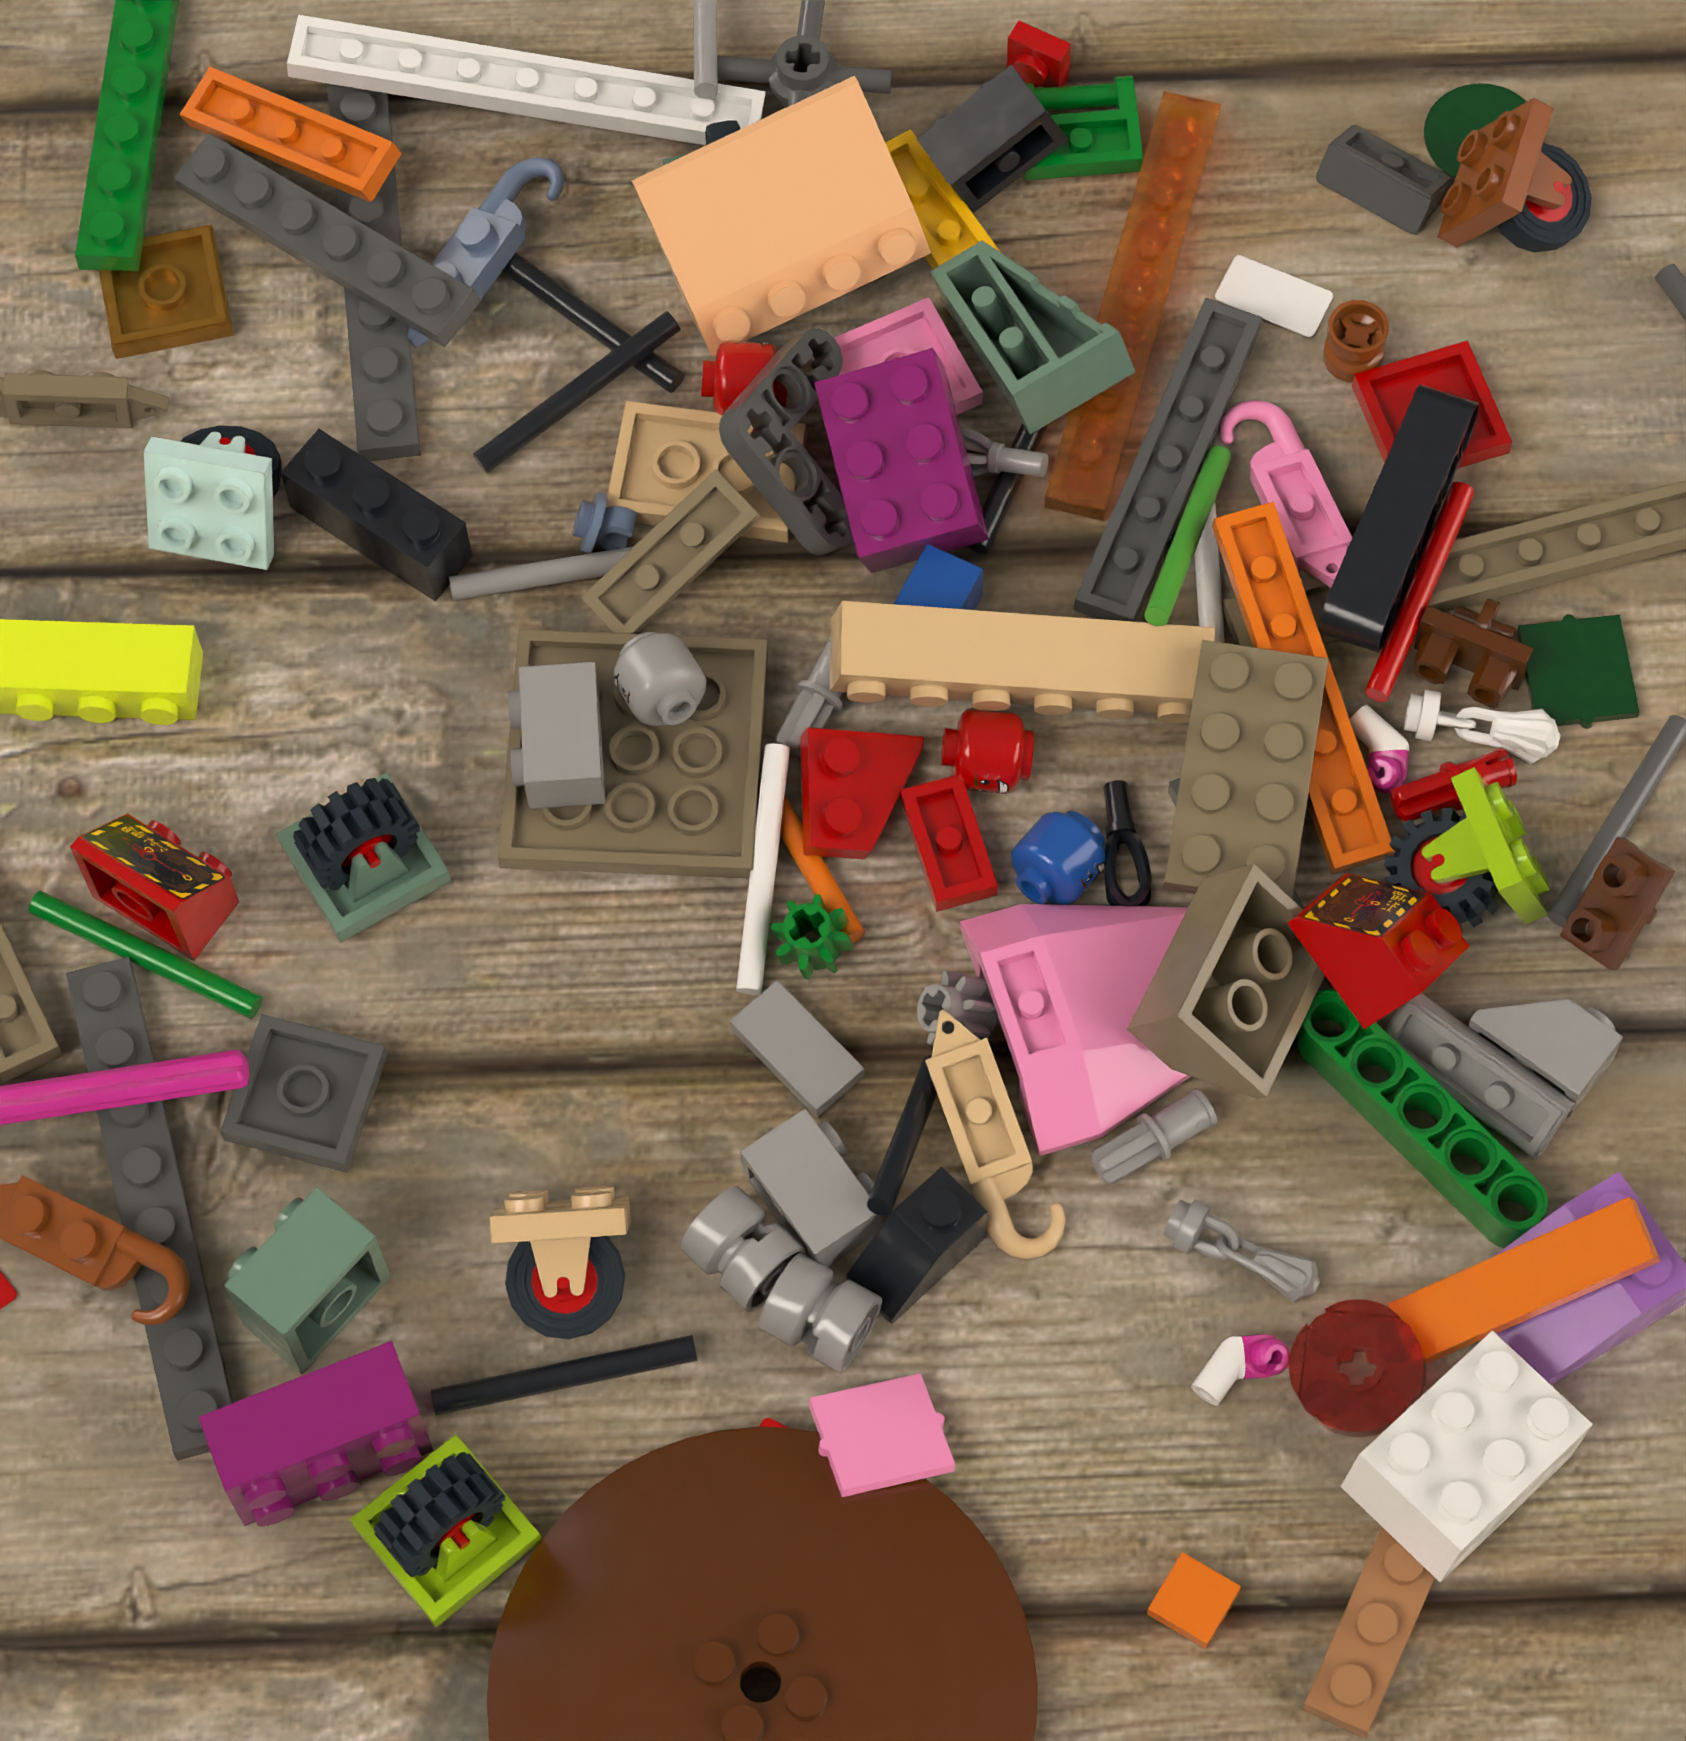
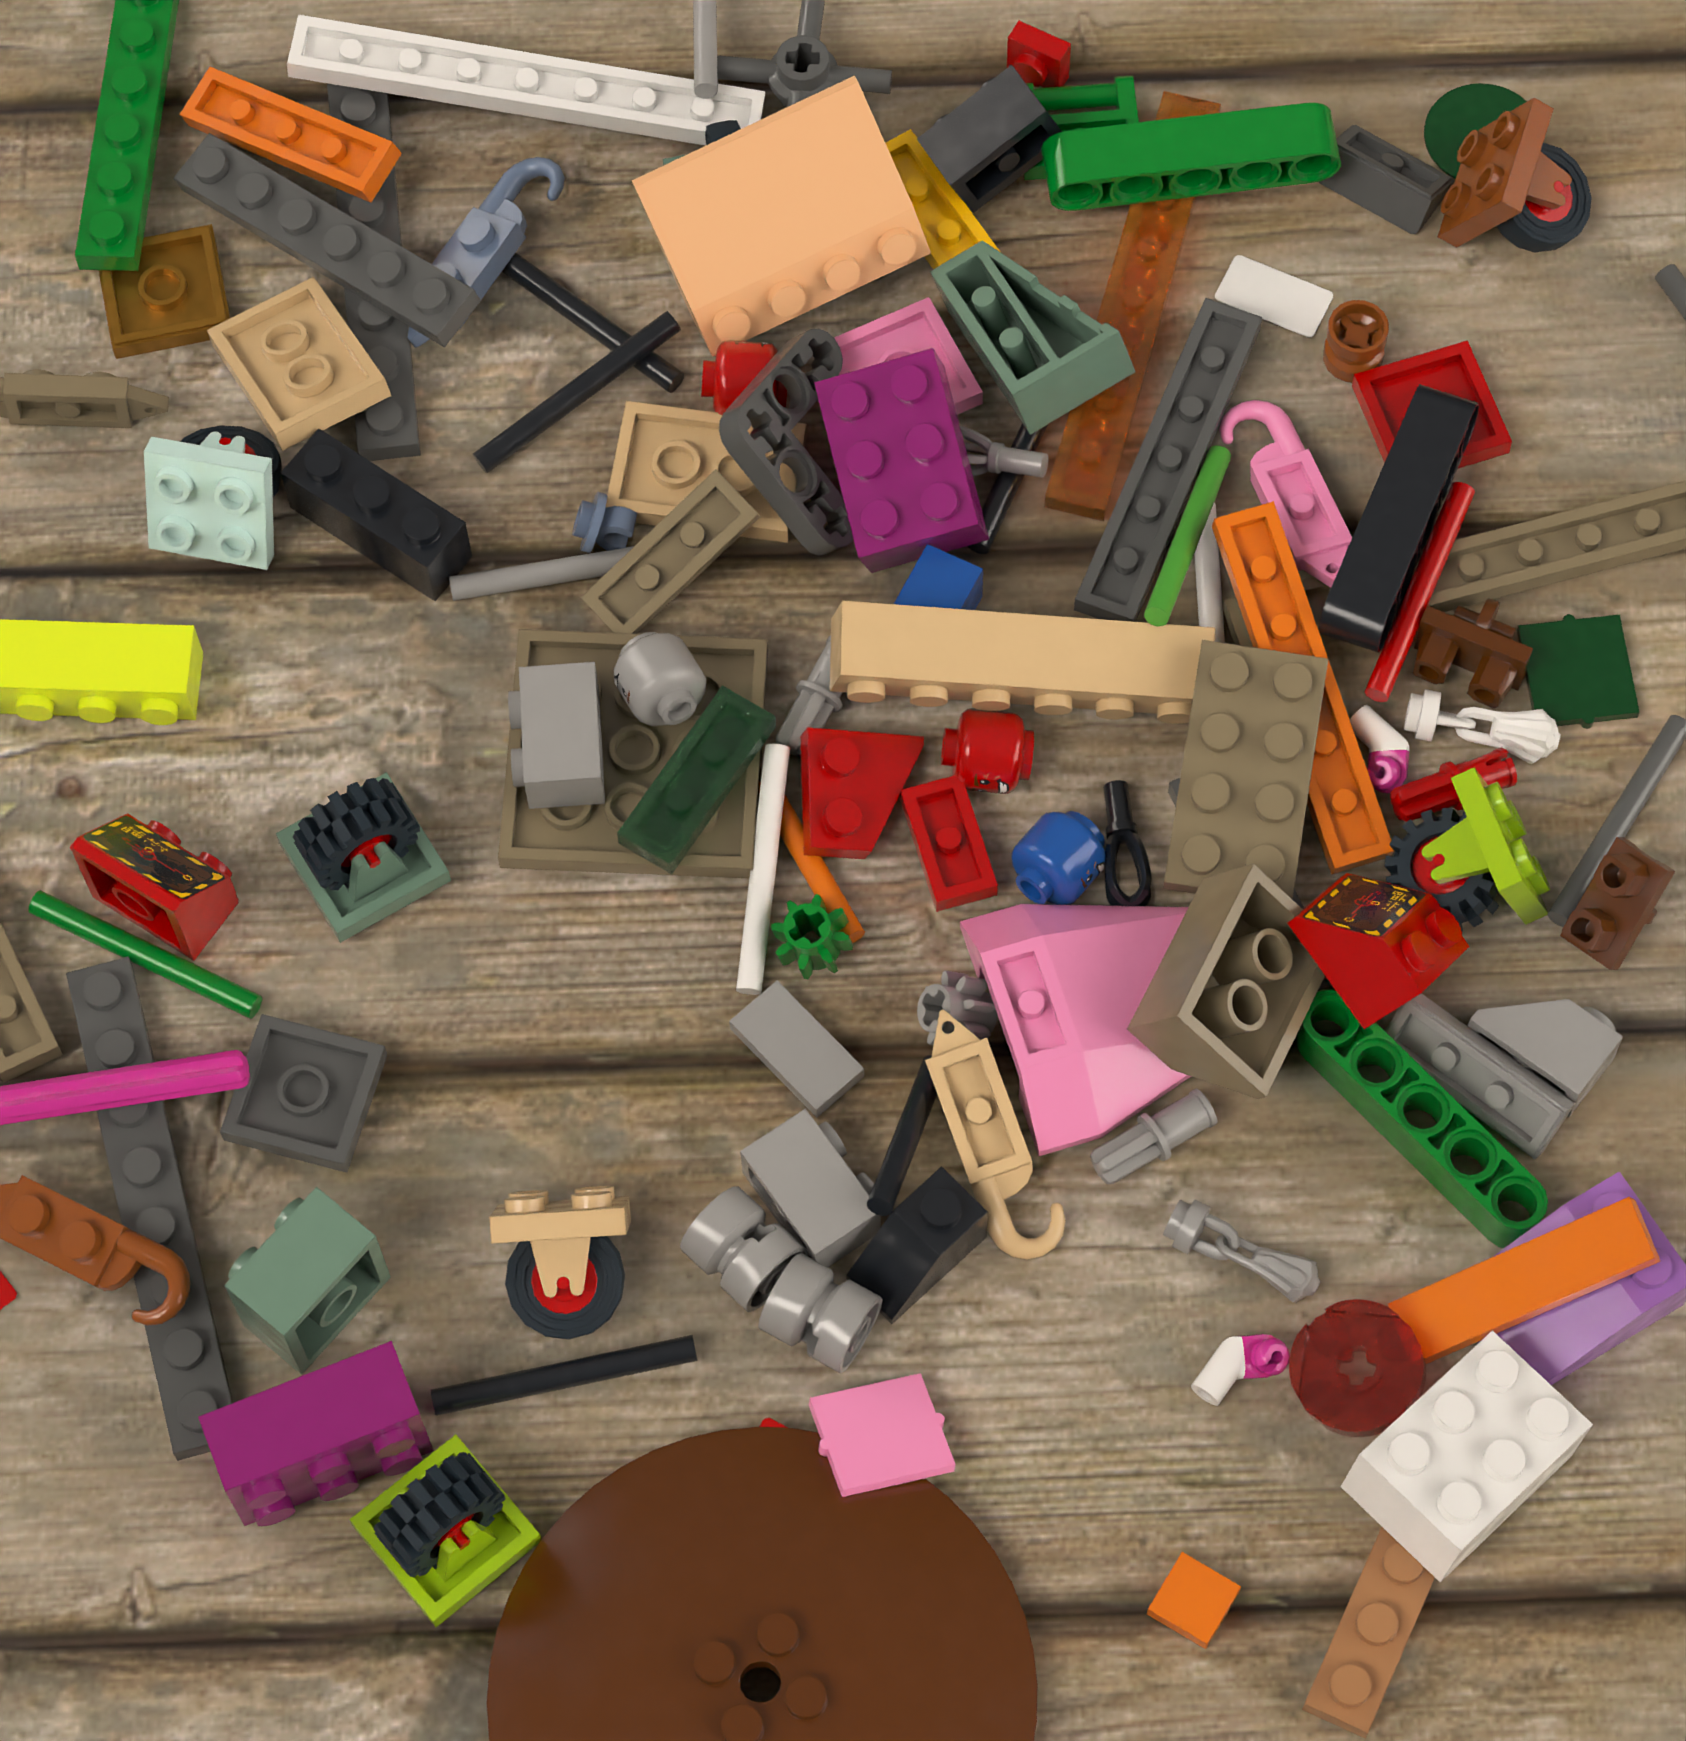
(298, 363): none -> tan plate
(696, 779): none -> clear green plate
(1190, 156): none -> green beam

